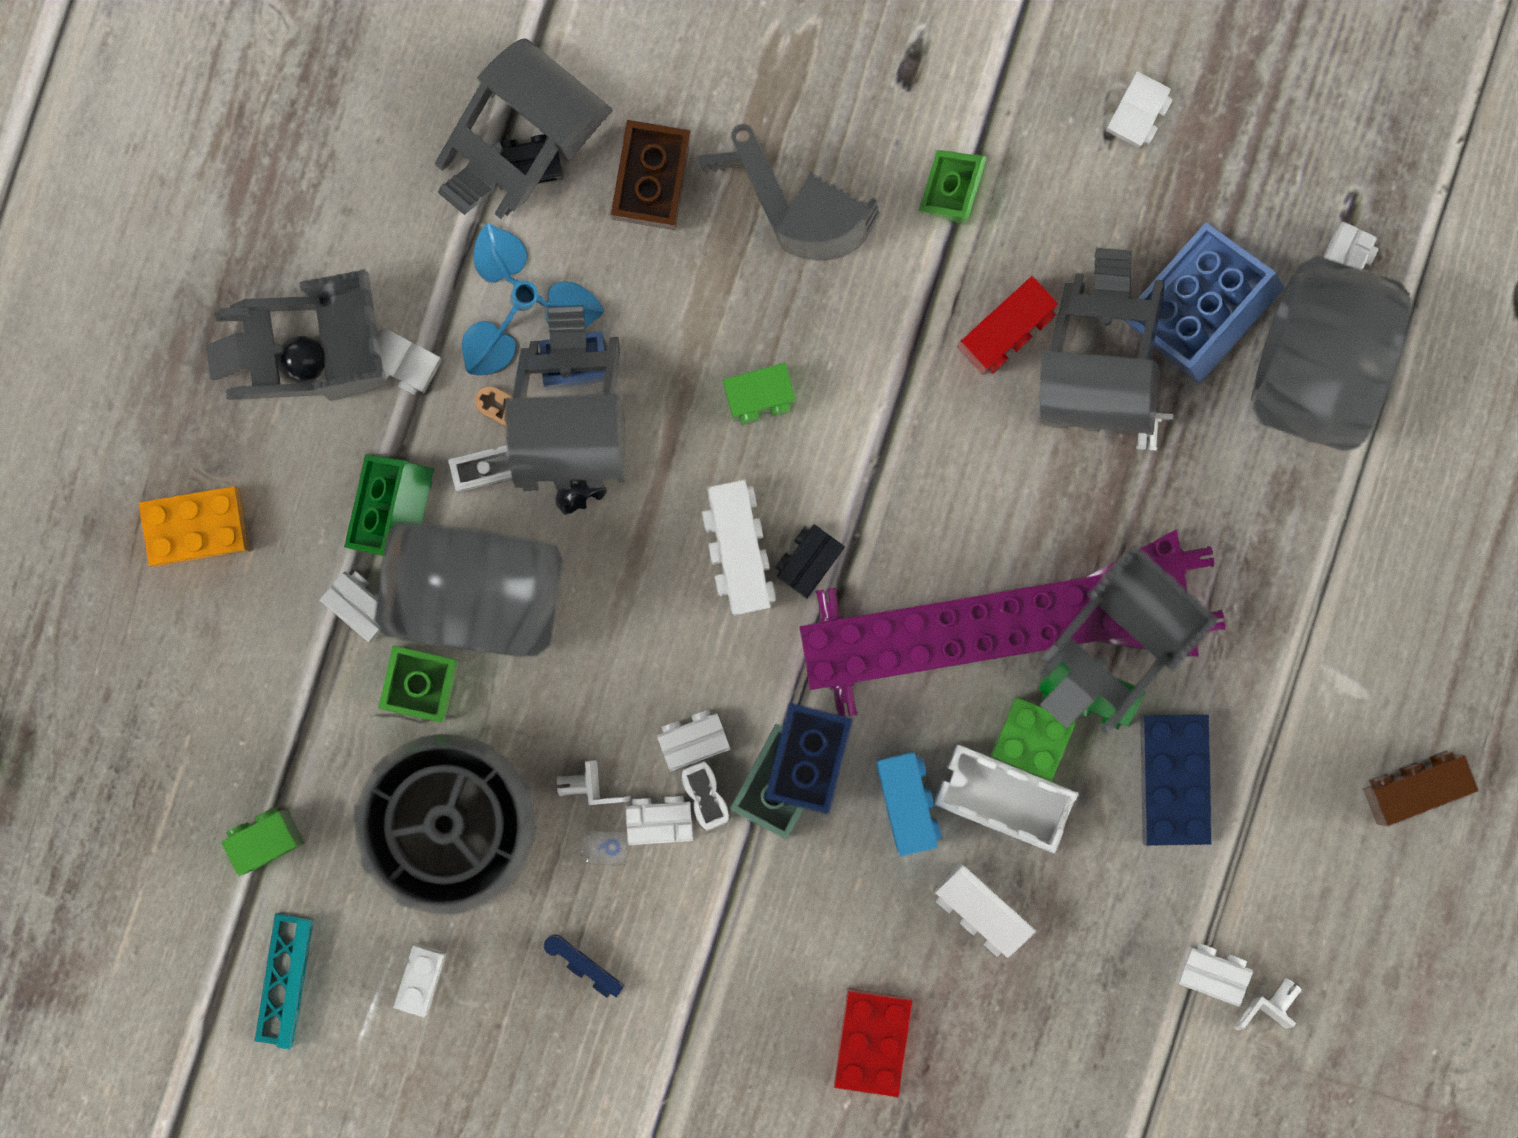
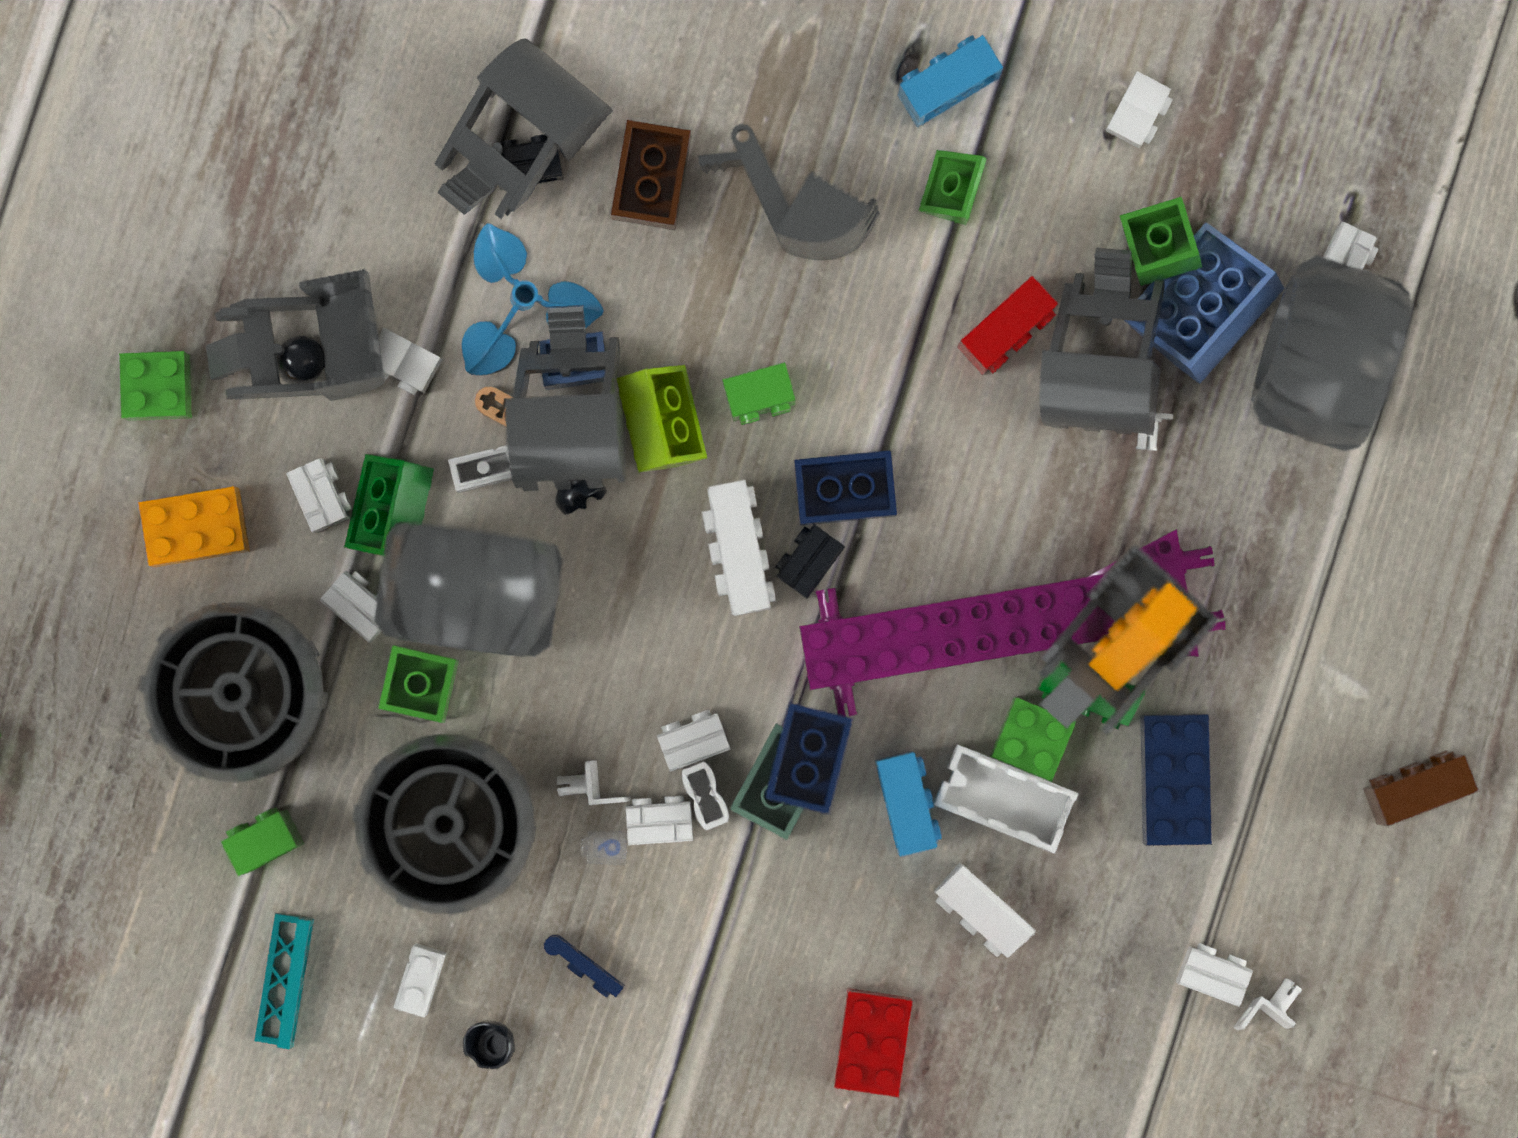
(155, 385): none -> bright green brick
(168, 692): none -> dark grey wheel
(318, 494): none -> white brick
(489, 1044): none -> black hair
(661, 418): none -> lime brick
(845, 488): none -> dark blue brick
(949, 79): none -> dark azure brick
(1141, 635): none -> light orange brick
(1161, 241): none -> bright green brick

